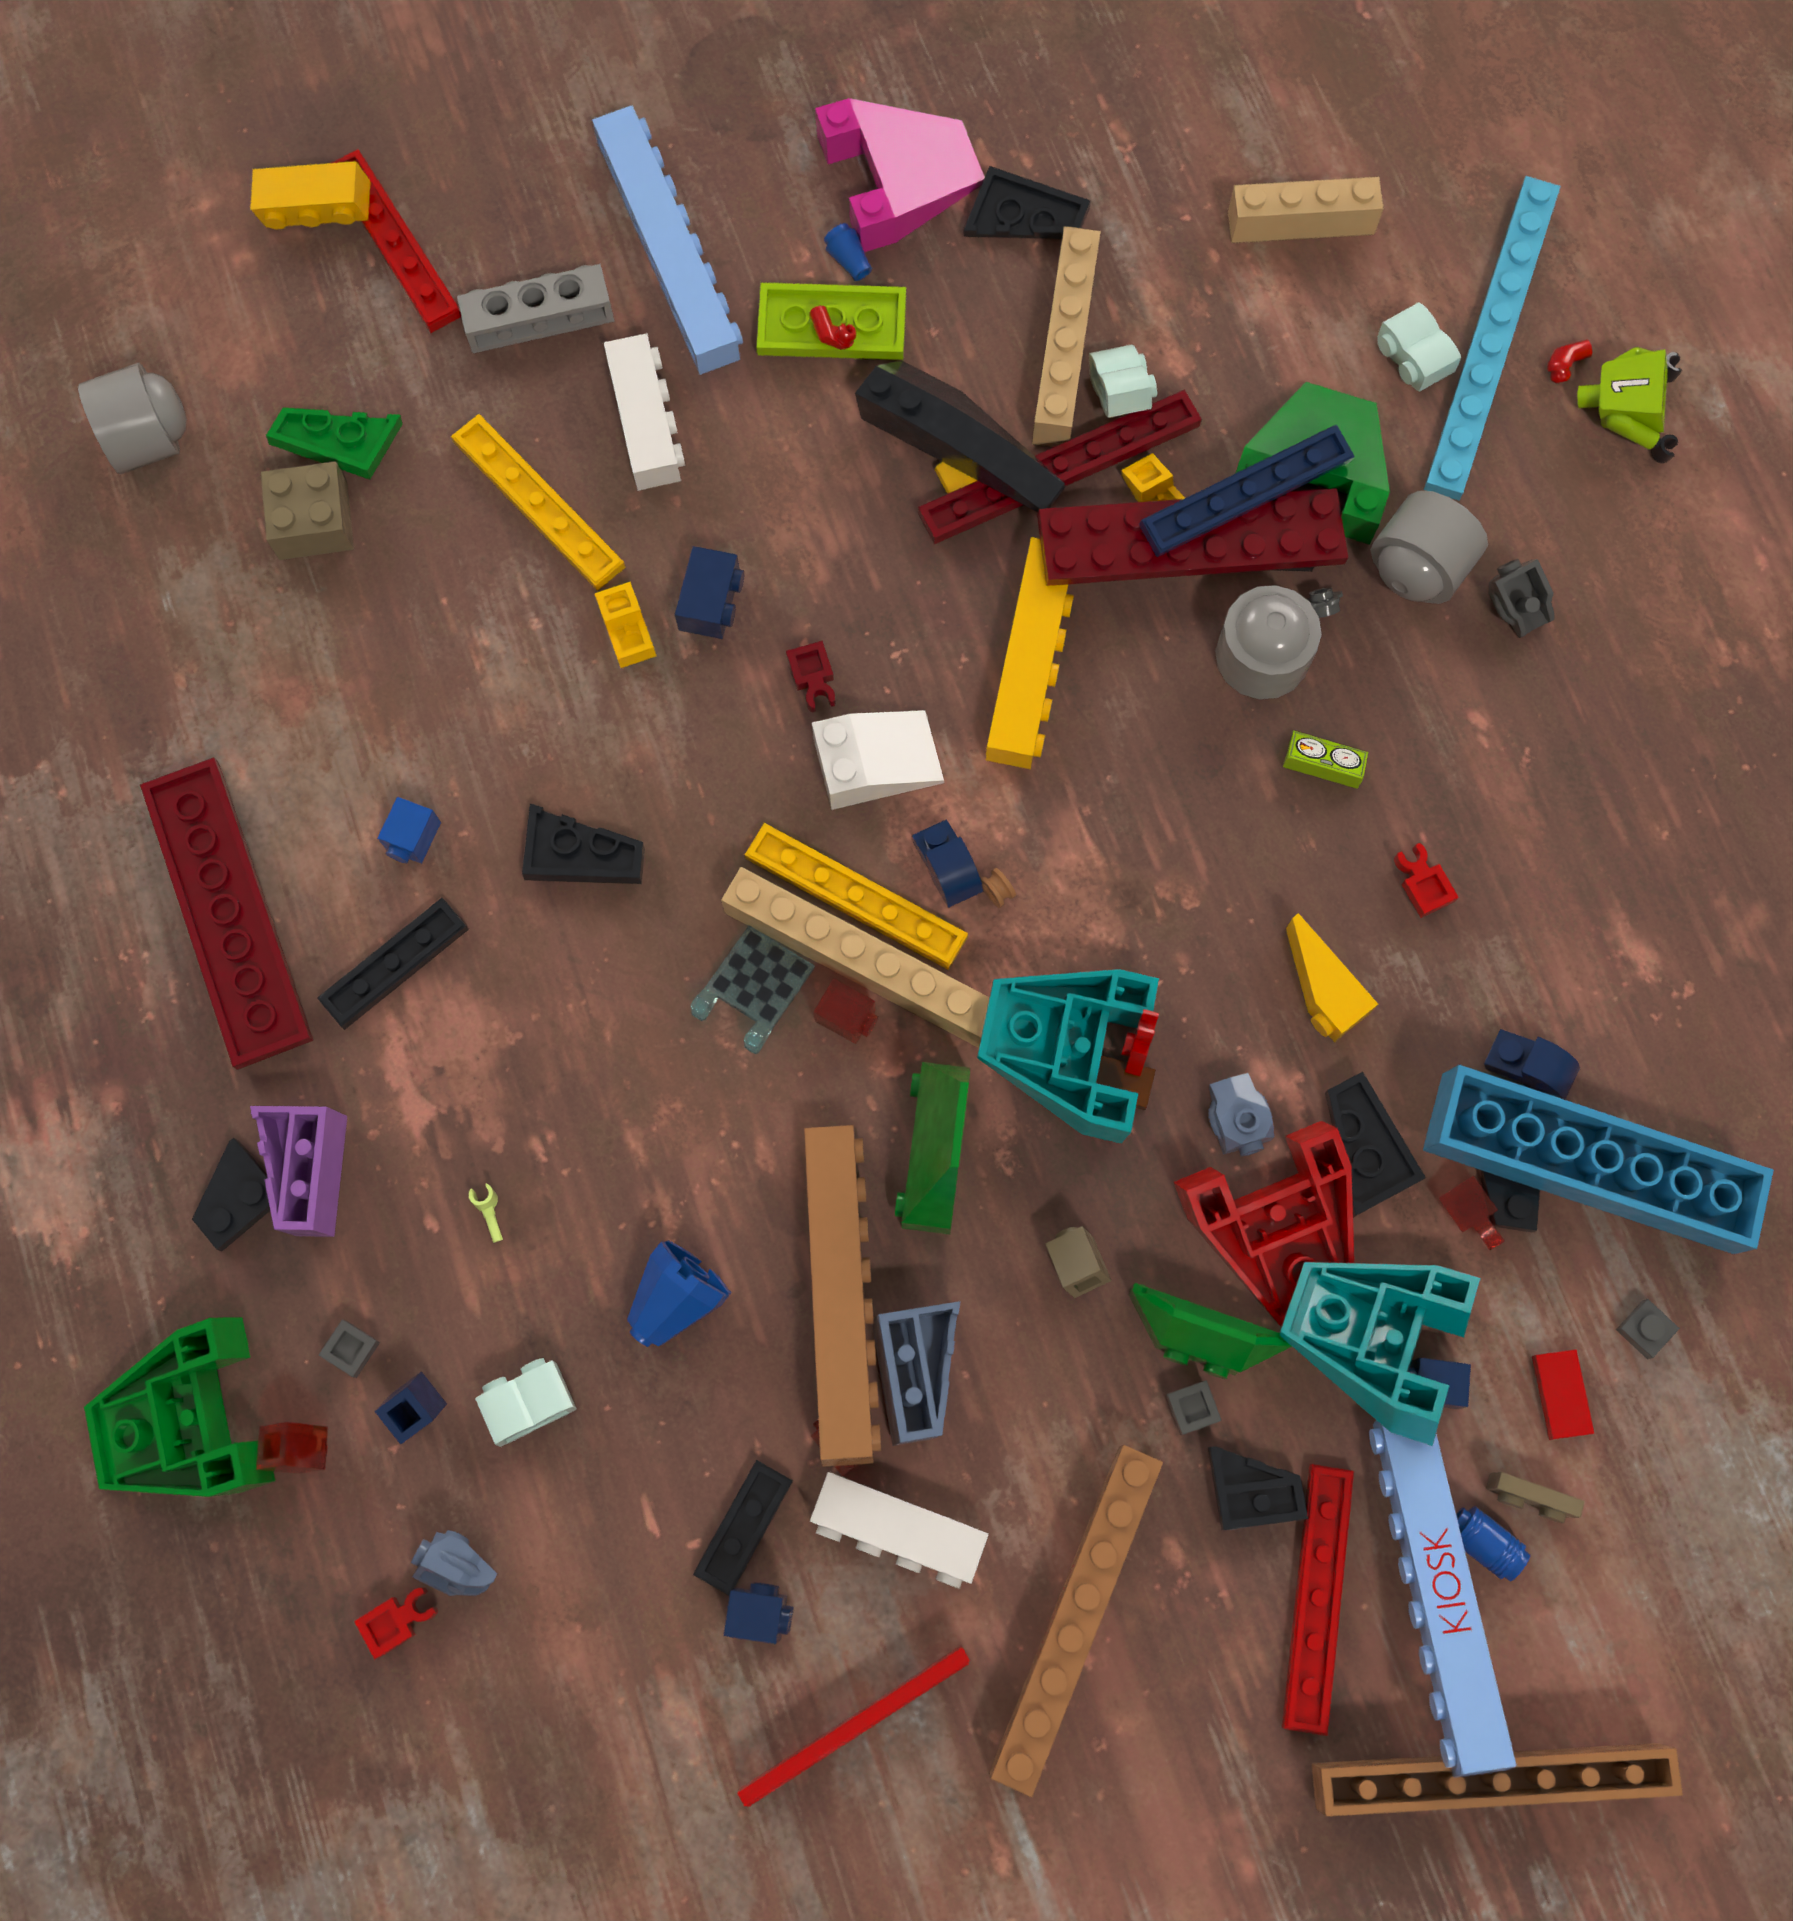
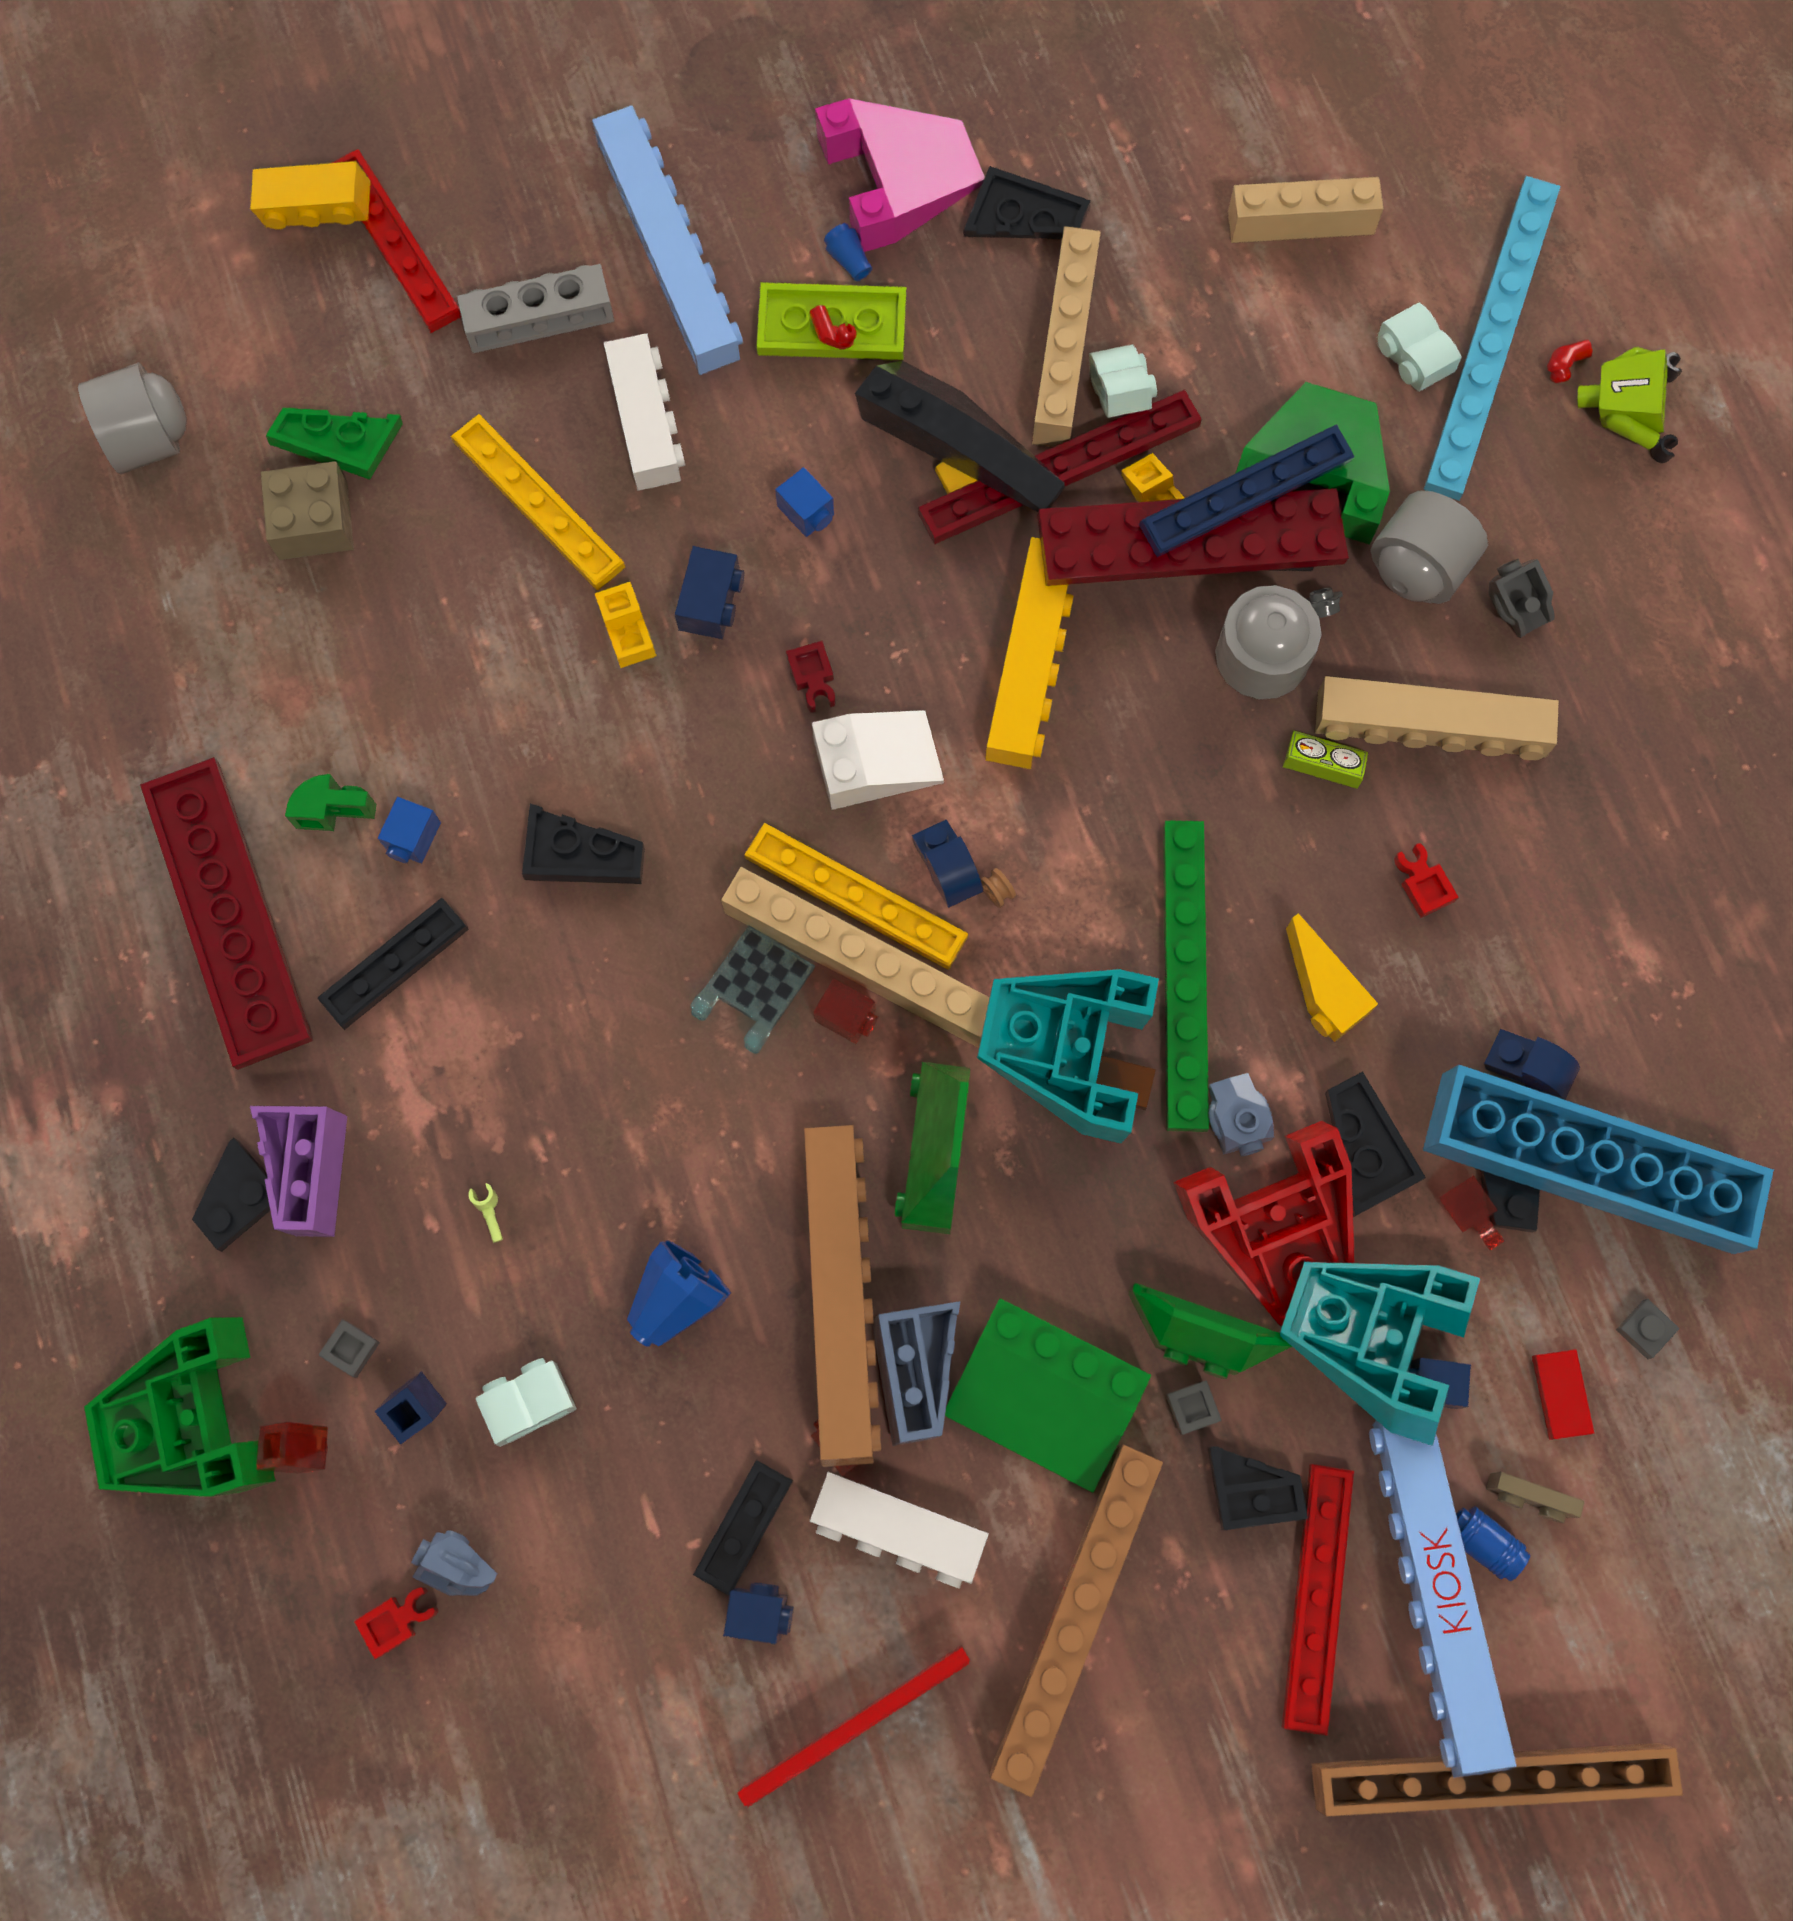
(320, 801): none -> green brick
(805, 502): none -> blue brick
(1047, 1395): none -> green slope
(1077, 1261): dark tan brick -> none
(1138, 1043): red plate -> none
(1185, 977): none -> green plate
(1436, 717): none -> tan brick

